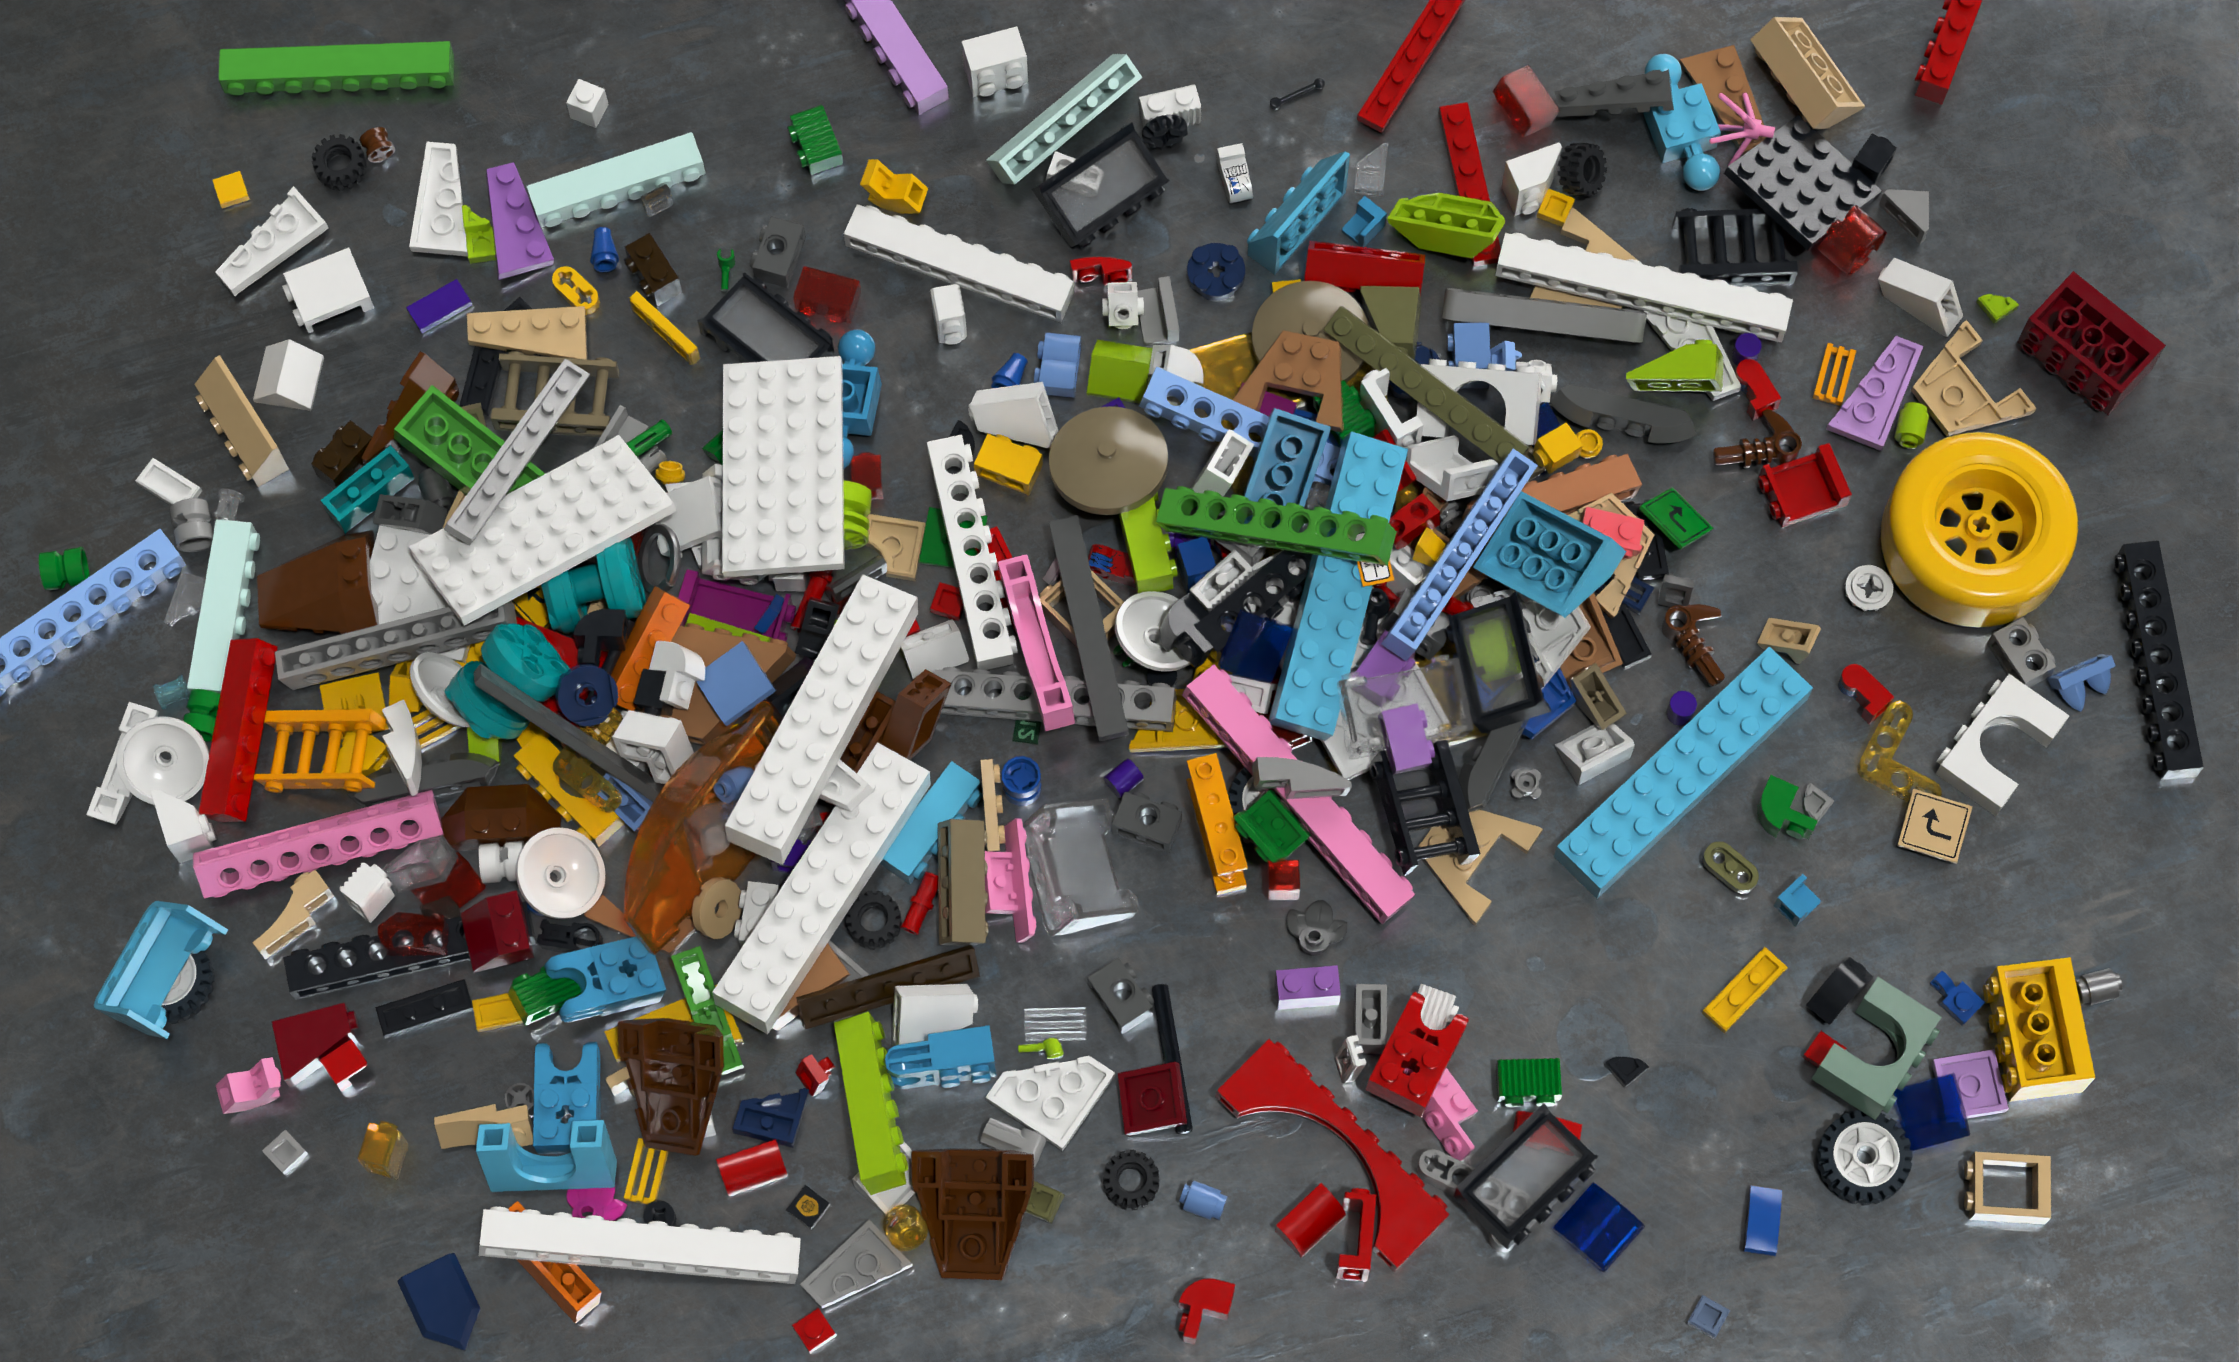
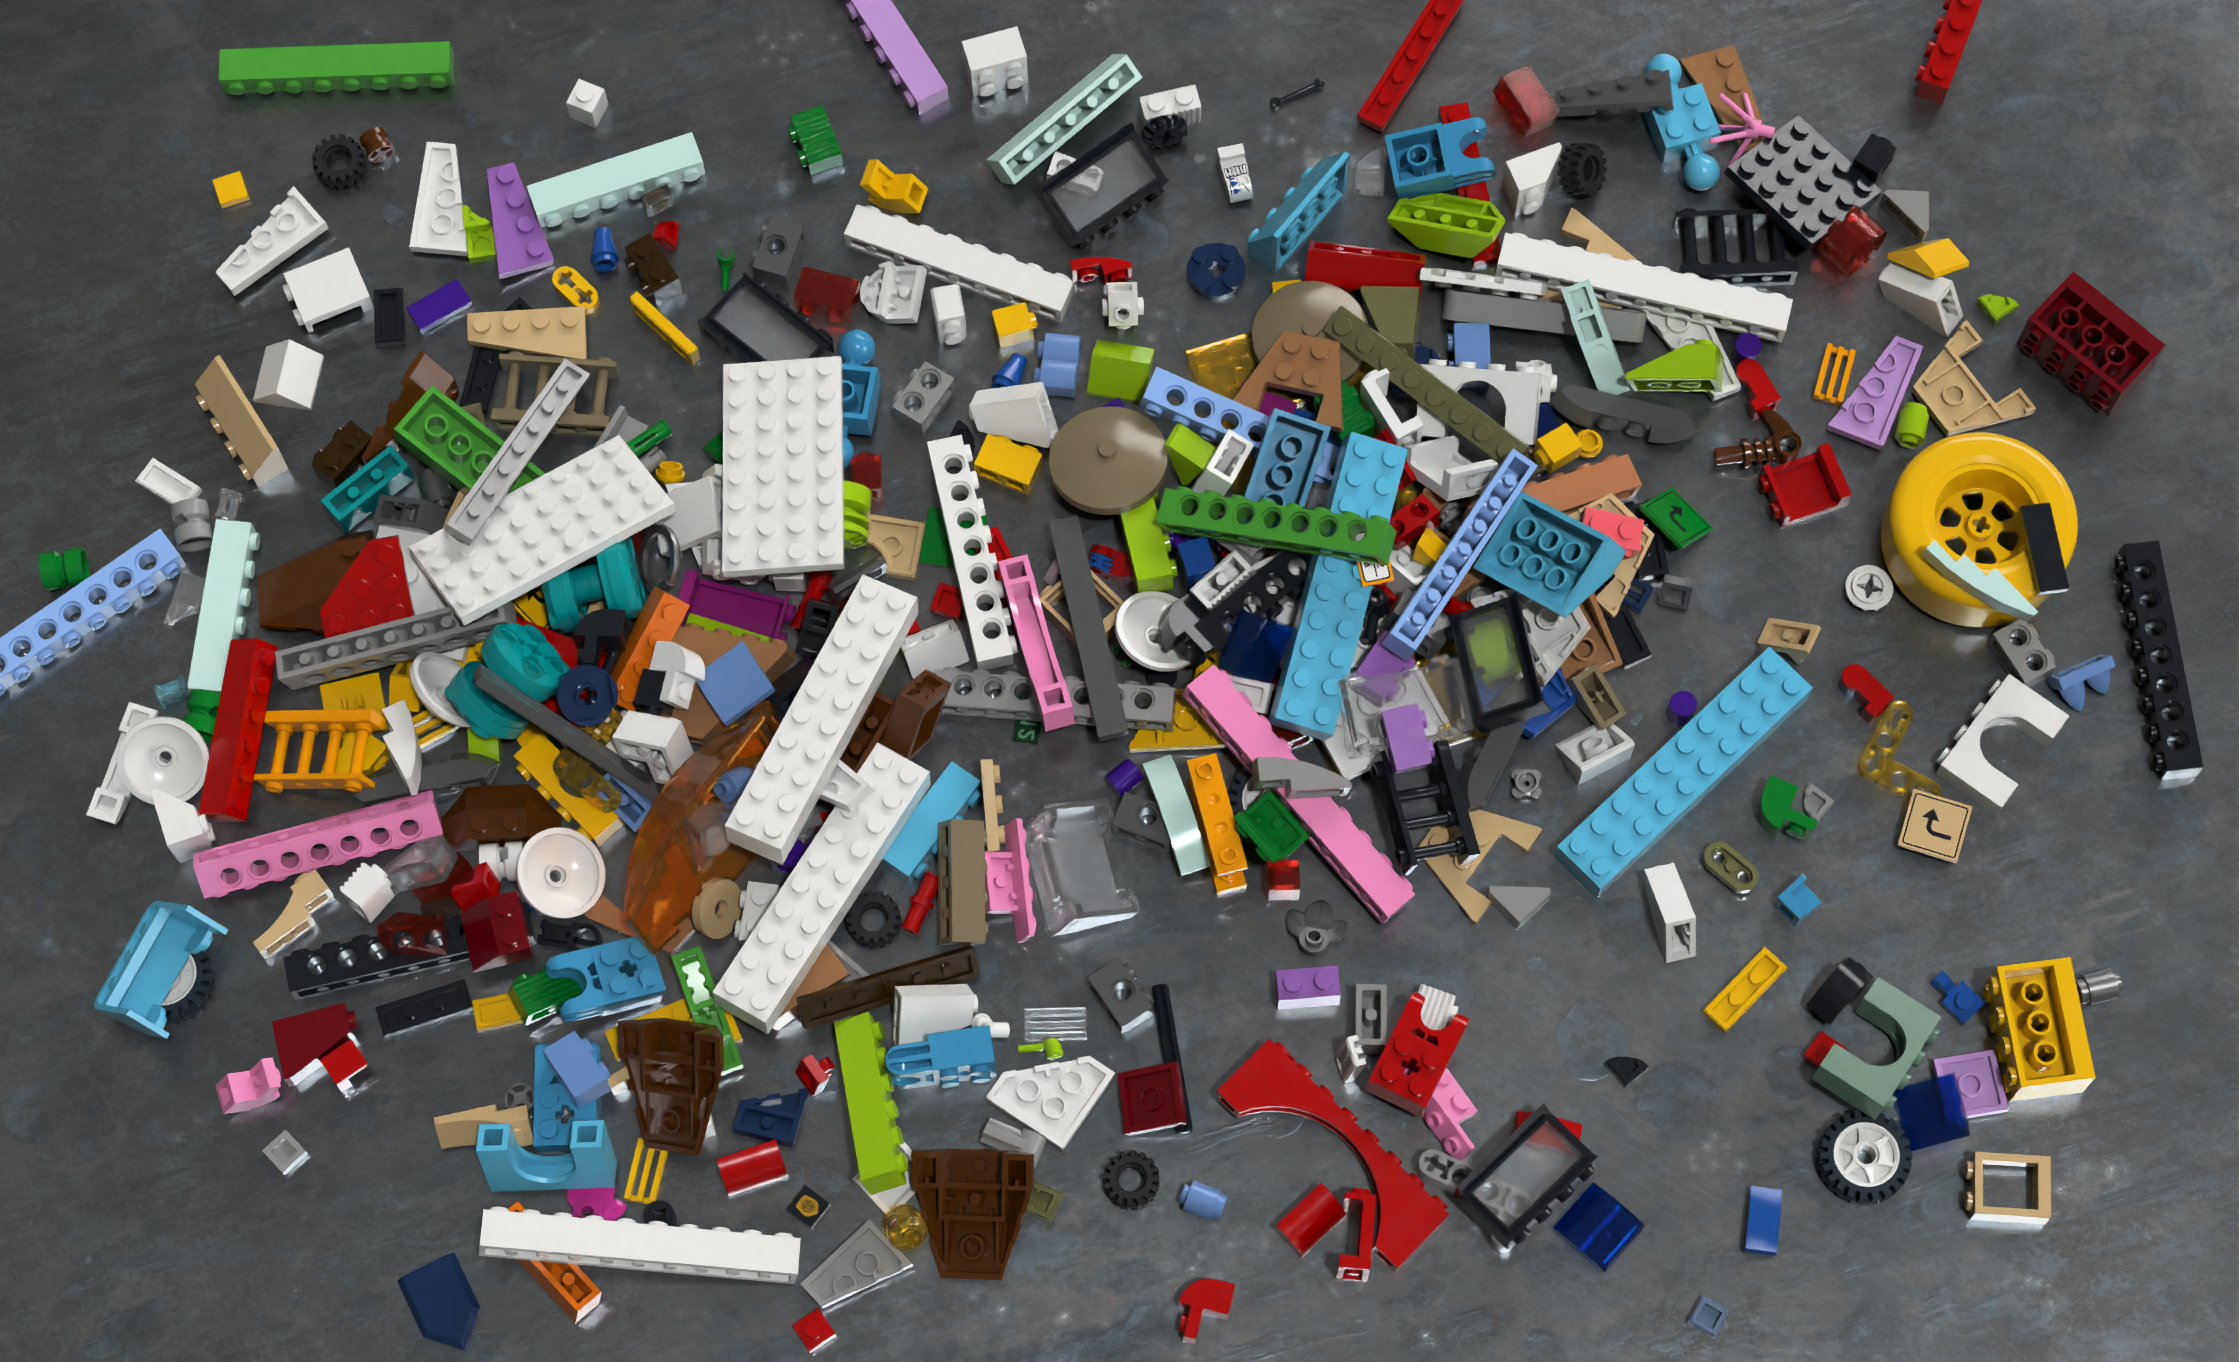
(370, 591): none -> red plate
(383, 1150): clear yellow brick -> none
(389, 317): none -> black tile
(482, 886): none -> red panel
(577, 1069): none -> medium blue brick
(667, 234): none -> red tile
(770, 614): blue tile -> none
(894, 292): none -> white slope
(929, 400): none -> light grey brick
(997, 1029): none -> white arm
(1013, 324): none -> yellow brick
(1021, 781): blue wheel -> none
(1160, 318): light grey panel -> none
(1176, 361): white brick -> none
(1176, 814): none -> light aqua slope
(1188, 452): none -> lime slope
(1365, 223): dark azure panel -> none
(1442, 156): none -> dark azure brick
(1474, 282): none -> white wing
(1505, 354): light blue tile -> none
(1518, 903): none -> light grey slope
(1528, 1081): green brick -> none
(1555, 207): yellow tile -> none
(1595, 338): none -> light aqua slope
(1671, 912): none -> white slope
(1688, 638): reddish brown piece -> none
(1806, 72): tan slope -> none
(1931, 257): none -> yellow slope
(1990, 589): none -> light aqua slope
(2043, 548): none -> black tile

